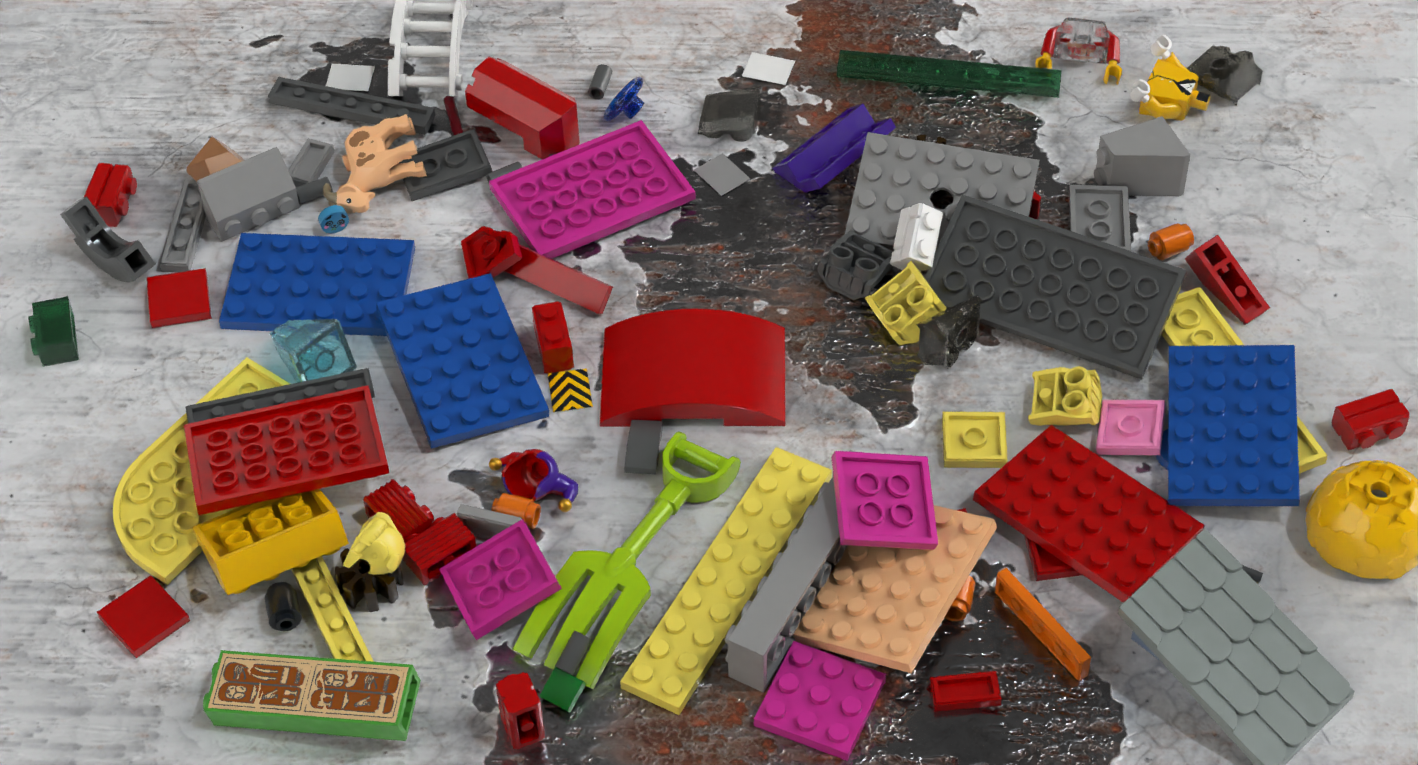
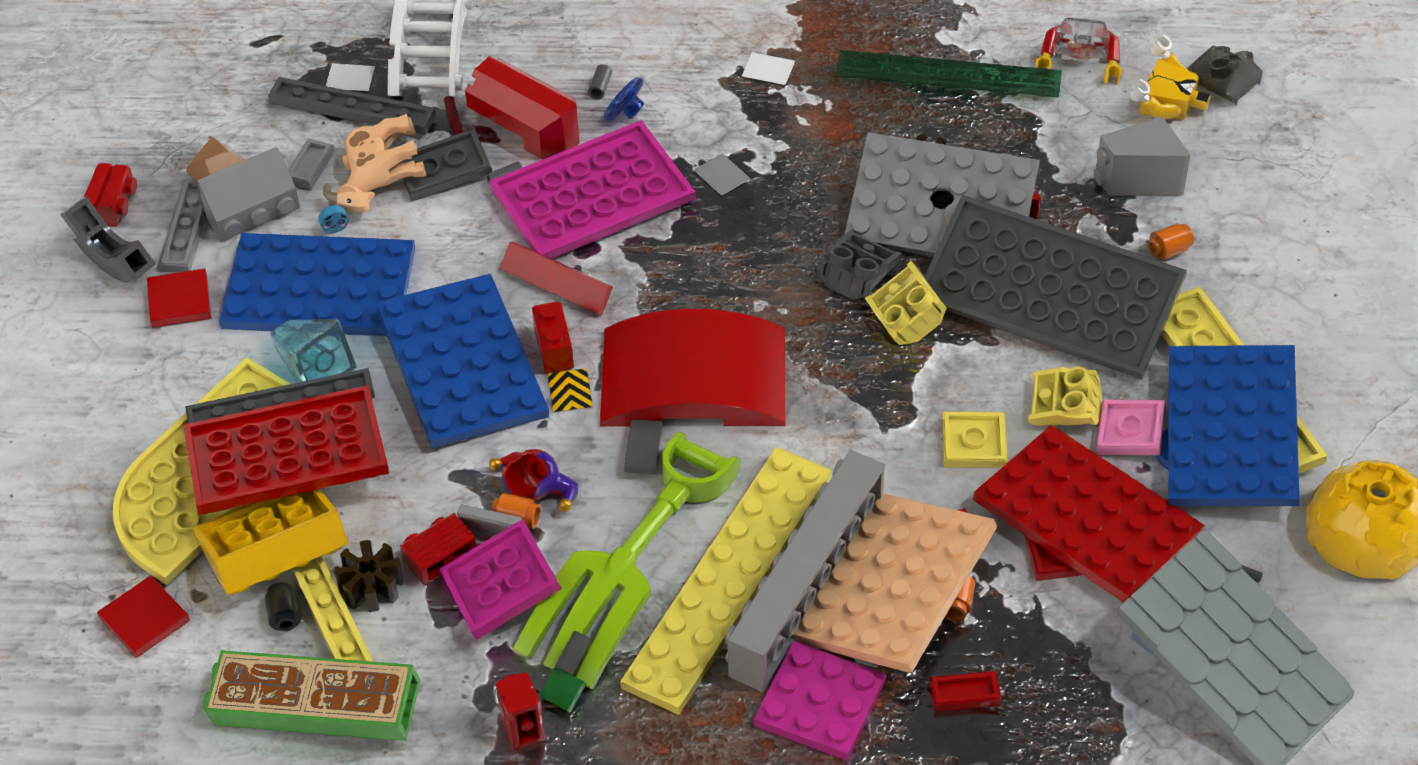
(54, 331): clear green brick -> none
(312, 190): dark grey piece -> none
(378, 544): light yellow helmet -> none
(400, 506): red brick -> none
(490, 252): red plate -> none
(731, 113): clear smoke slope -> none
(831, 149): dark purple slope -> none
(884, 500): dark pink plate -> none
(916, 237): white brick -> none
(949, 333): clear smoke slope -> none
(1042, 624): orange tile -> none
(1101, 213): light grey plate -> none
(1226, 279): red slope -> none
(1370, 419): red brick -> none

